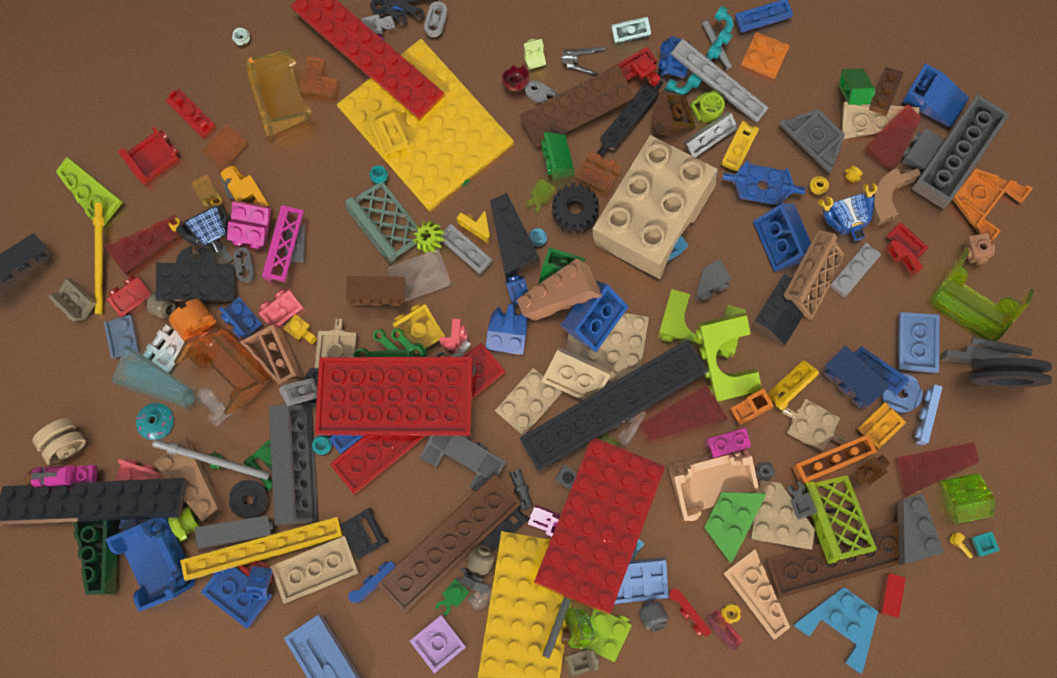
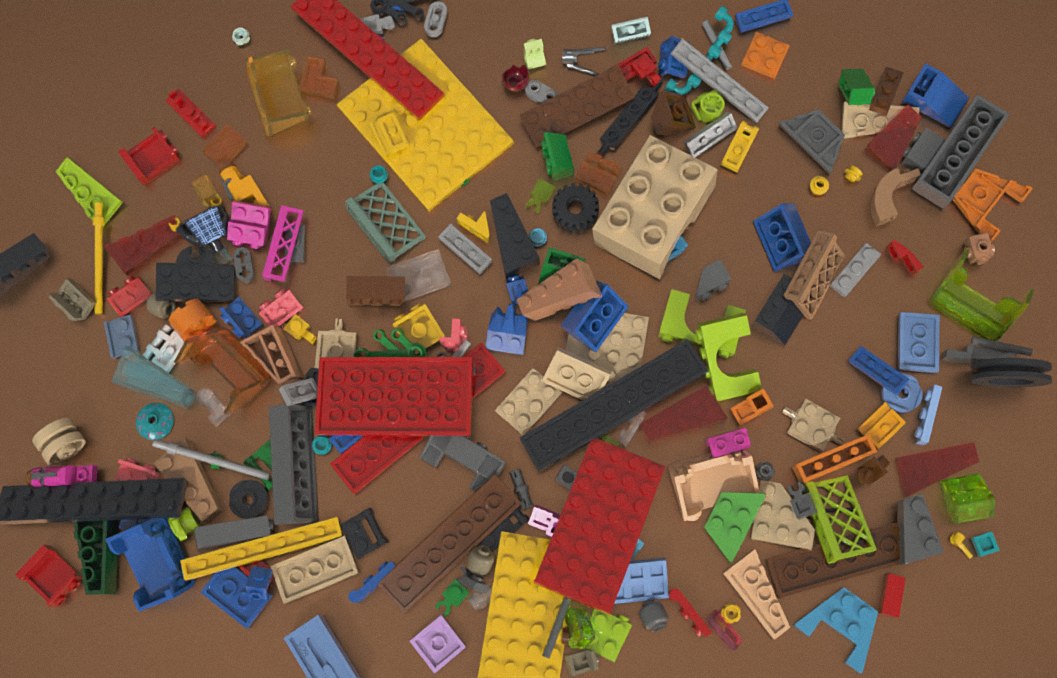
(50, 575): none -> red panel
(428, 229): lime gear -> none
(778, 181): blue plate -> none
(792, 384): yellow plate -> none
(850, 213): torso -> none
(854, 378): dark blue slope -> none
(908, 239): red plate -> none

